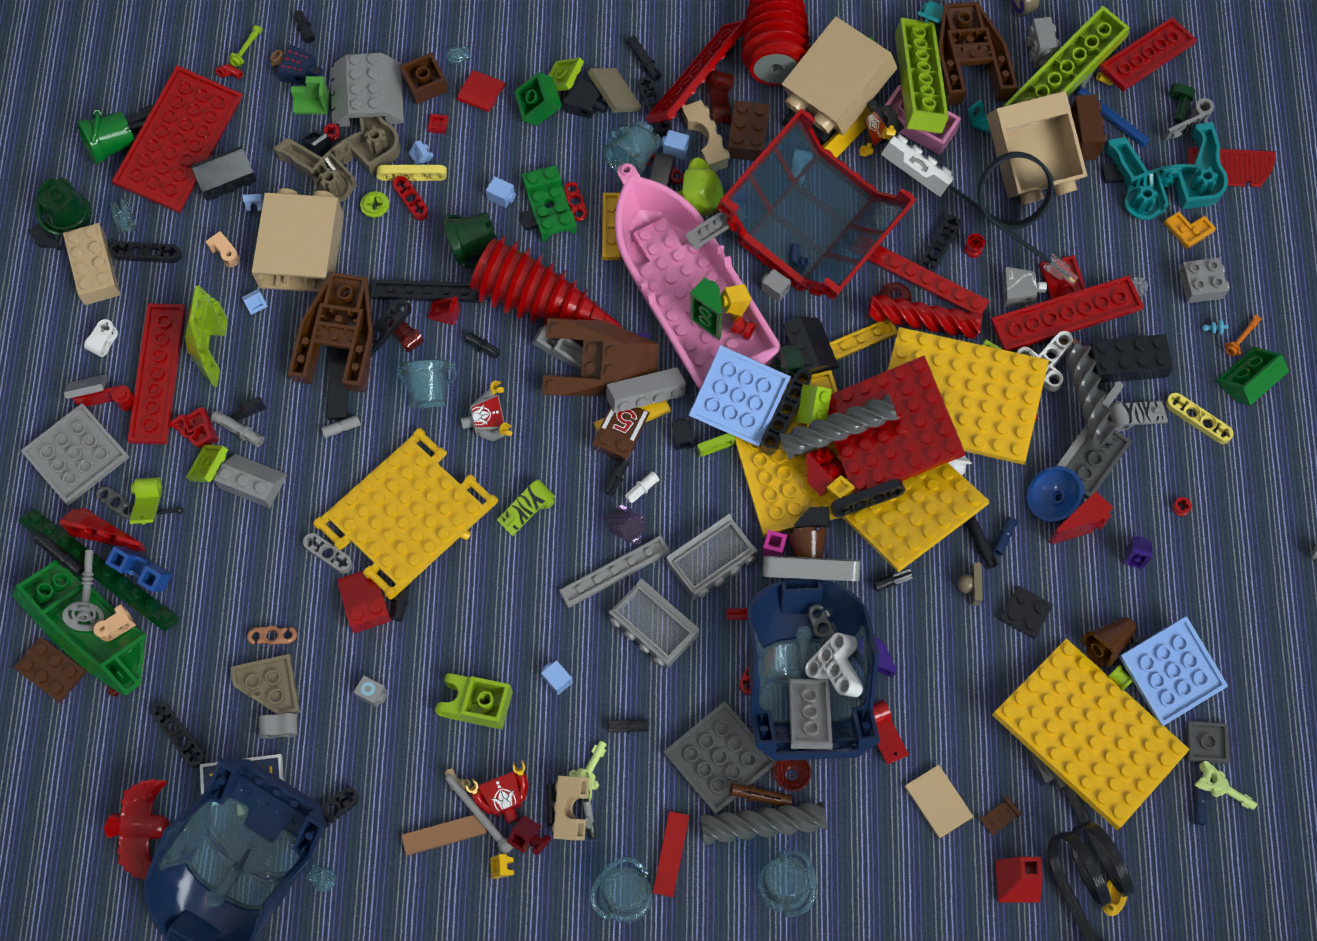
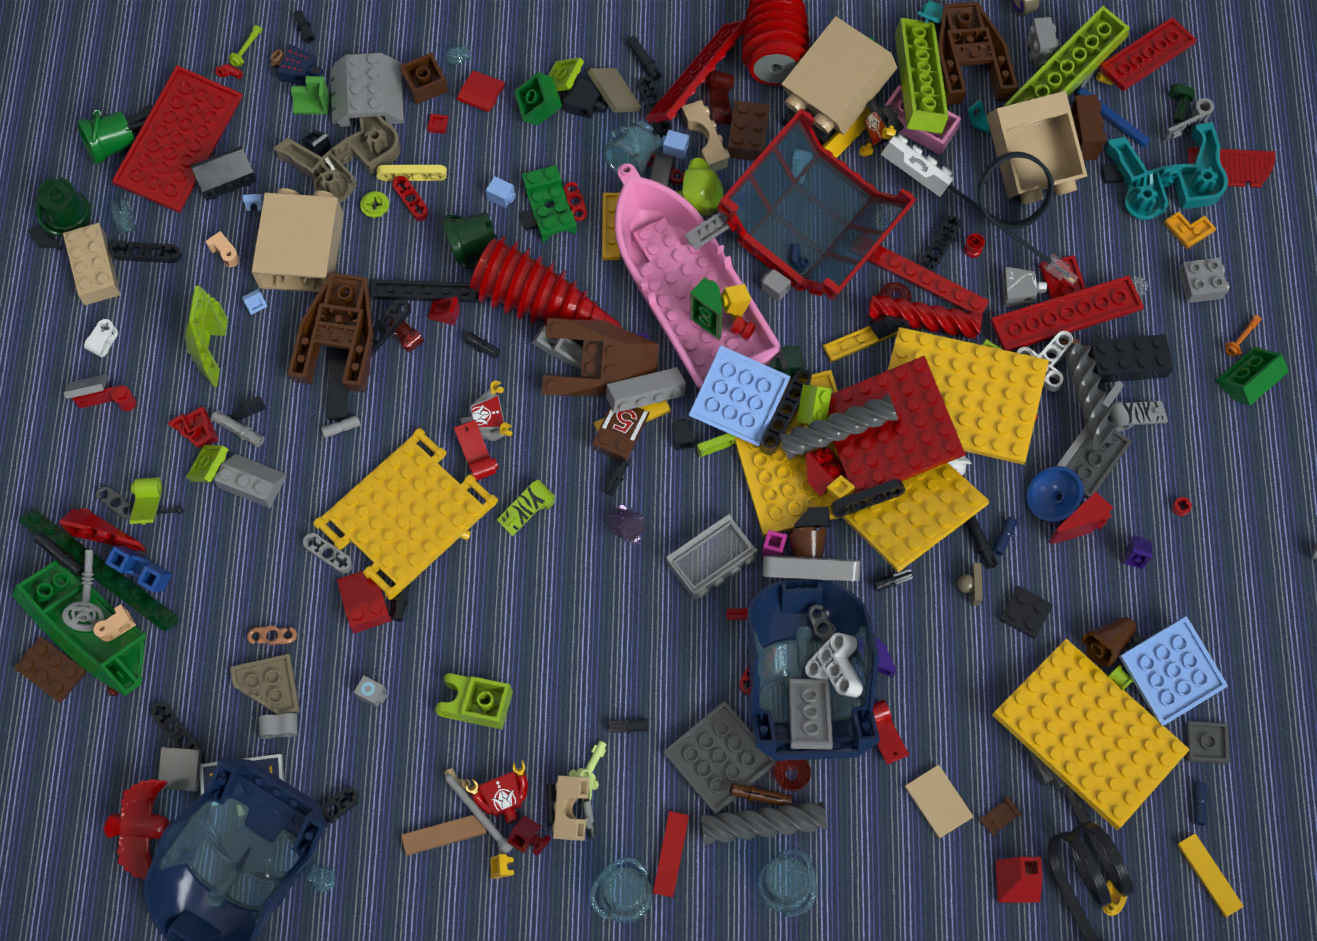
(75, 454): light grey plate -> none
(156, 374): red plate -> none
(180, 768): none -> dark grey tile
(332, 127): red bush -> none
(419, 153): light blue tile -> none
(426, 382): clear light blue piece -> none
(475, 450): none -> red door
(556, 677): light blue brick -> none
(614, 571): light grey tile -> none
(641, 487): white axle -> none
(653, 624): window -> none
(813, 343): black slope -> none
(887, 325): none -> black tile
(1201, 415): light yellow beam -> none
(1210, 875): none -> yellow tile
(1213, 327): medium azure hair -> none
(1221, 785): yellowish green piece -> none

